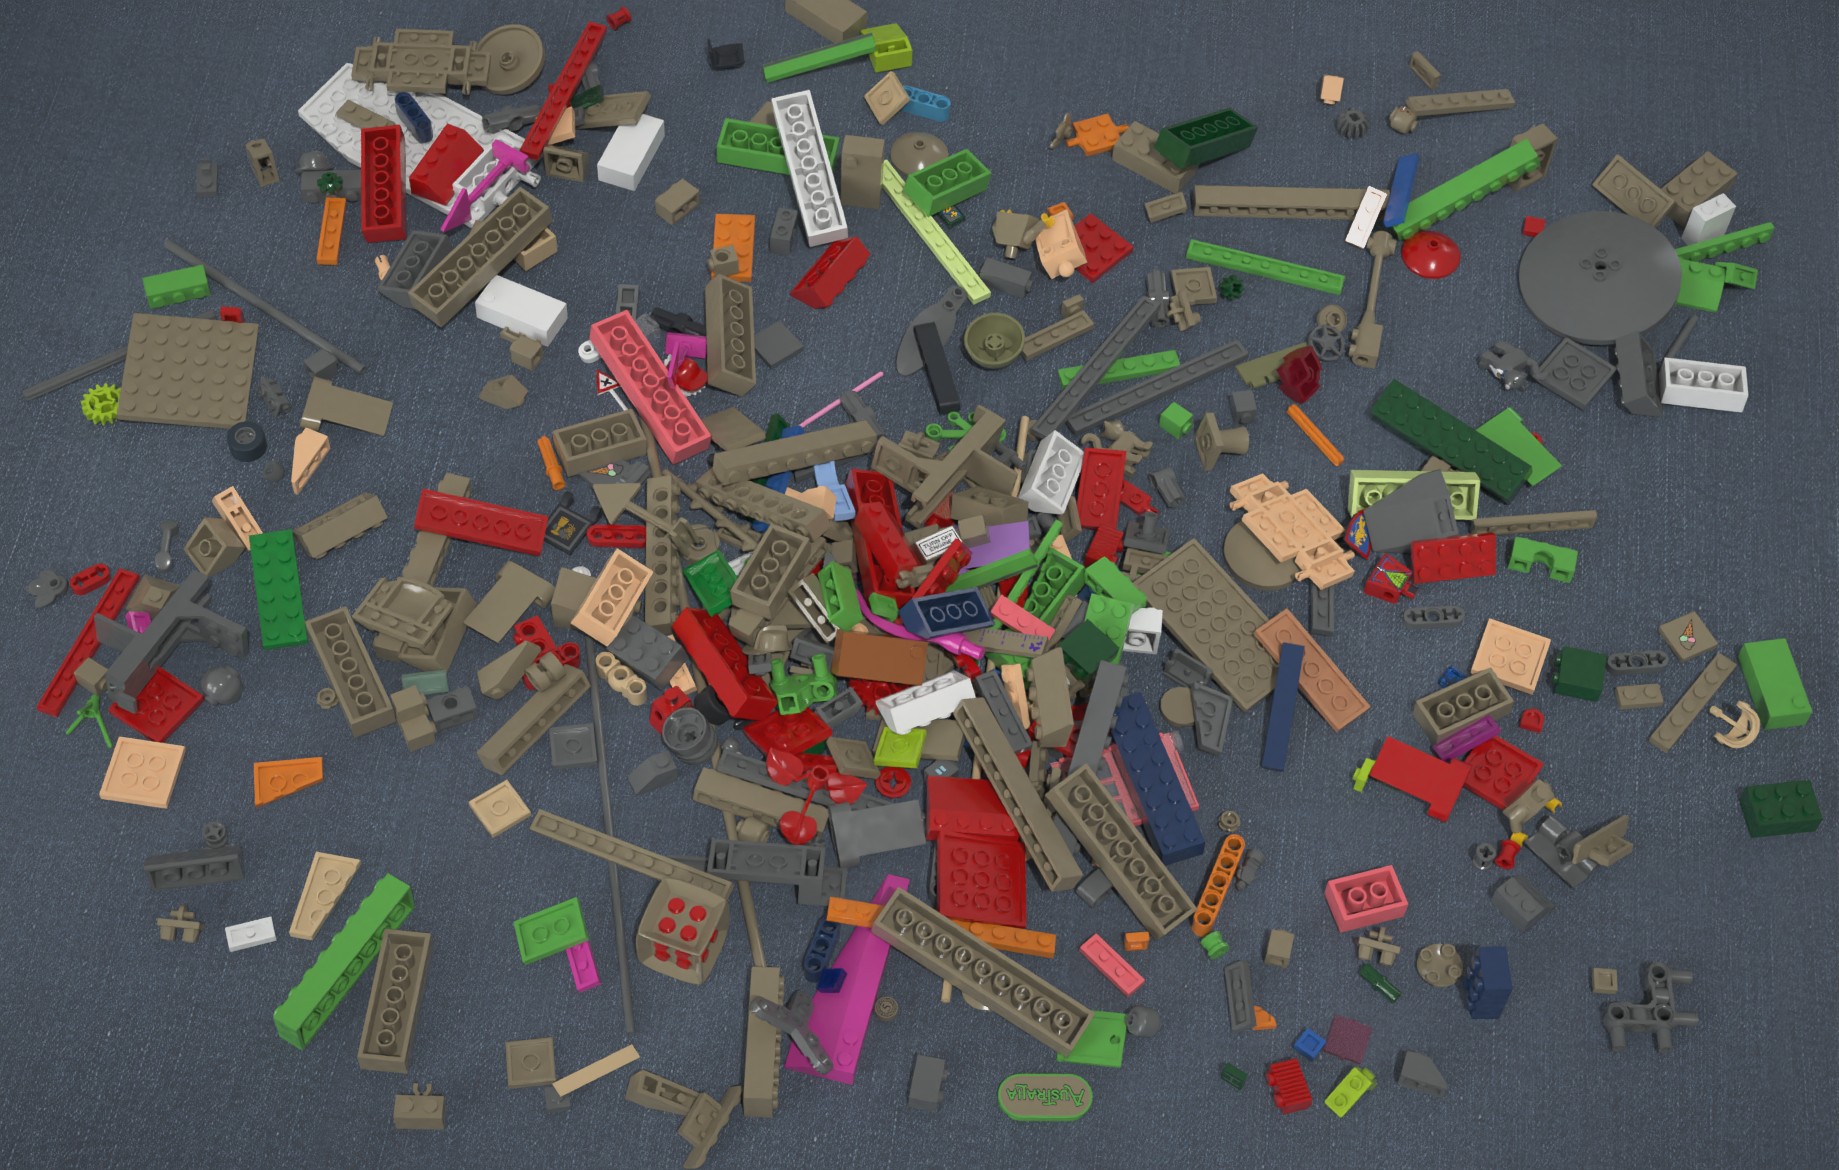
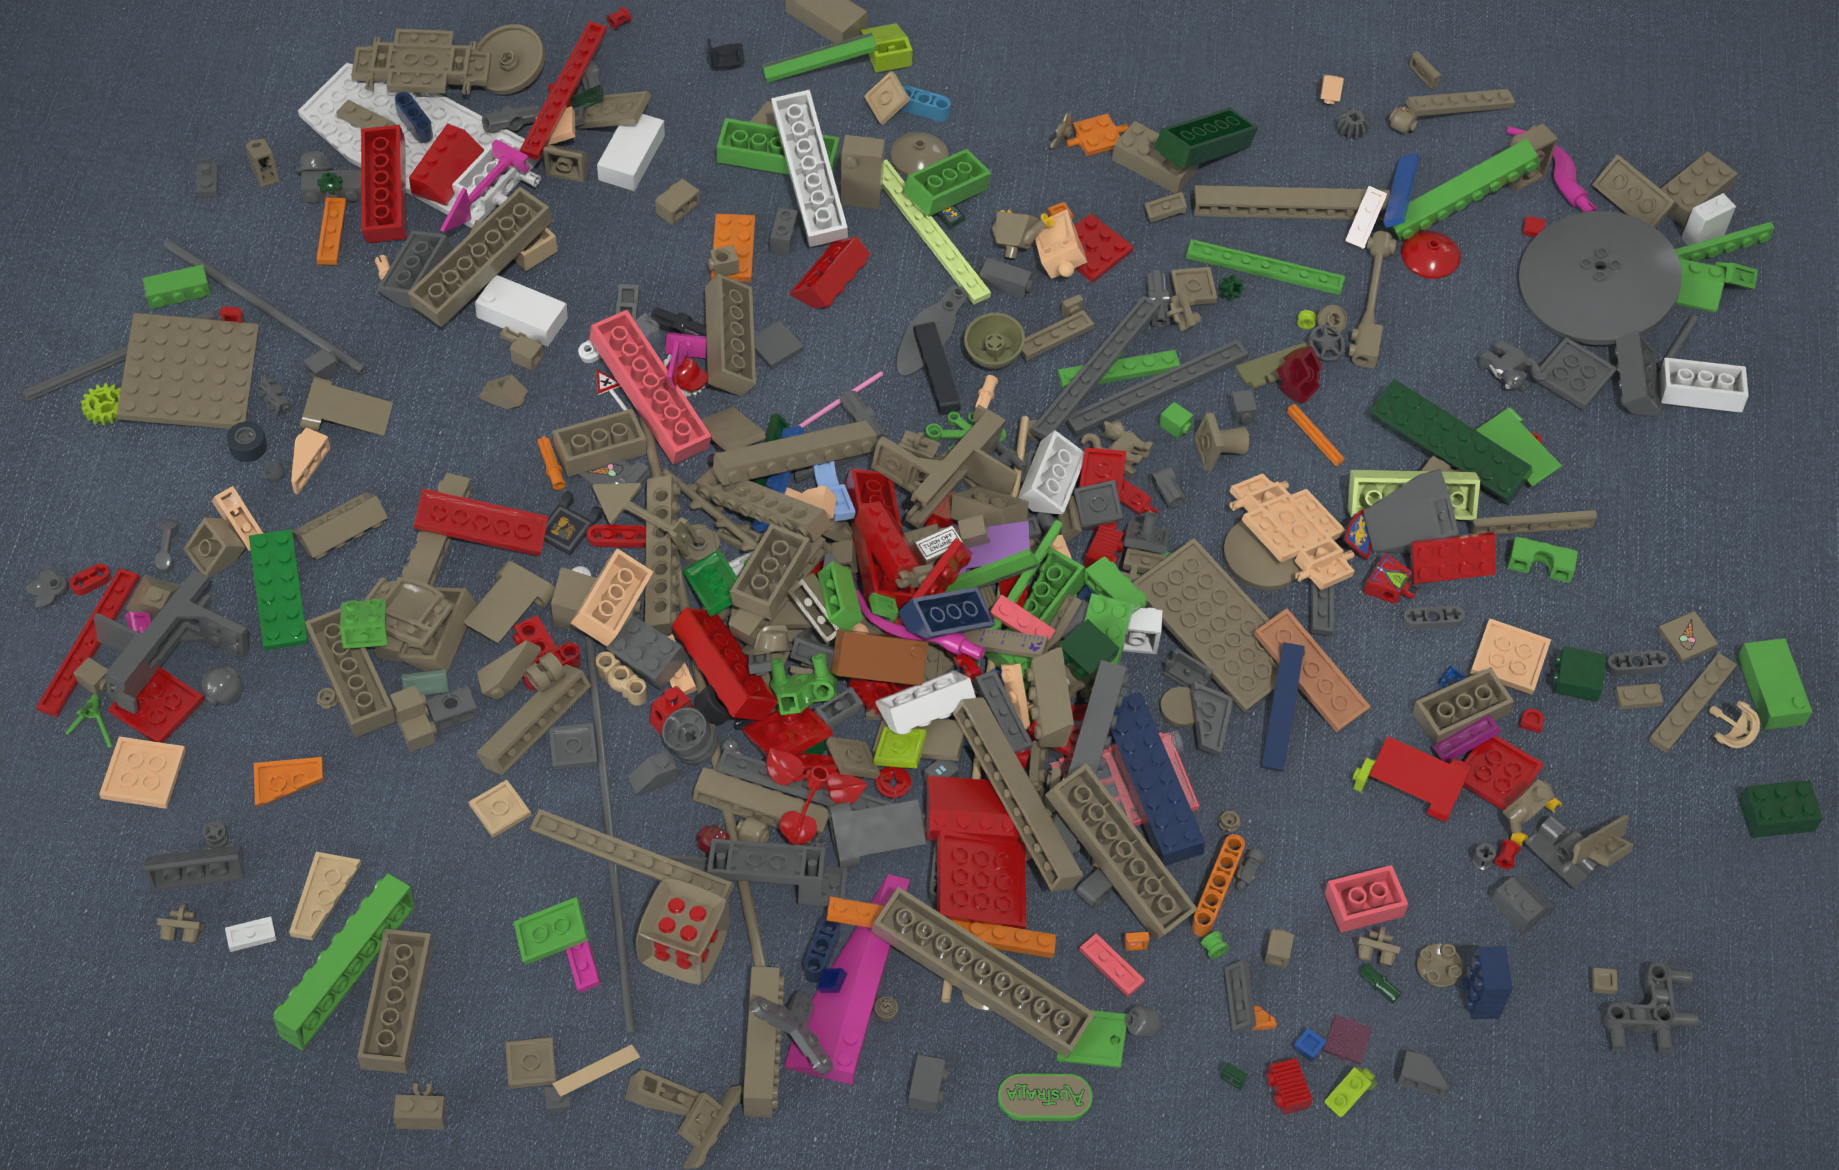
(363, 623): none -> bright green bracket
(709, 833): none -> dark red head
(986, 392): none -> light nougat axle
(1098, 504): none -> dark grey tile
(1306, 319): none -> lime bush
(1565, 177): none -> dark pink animal

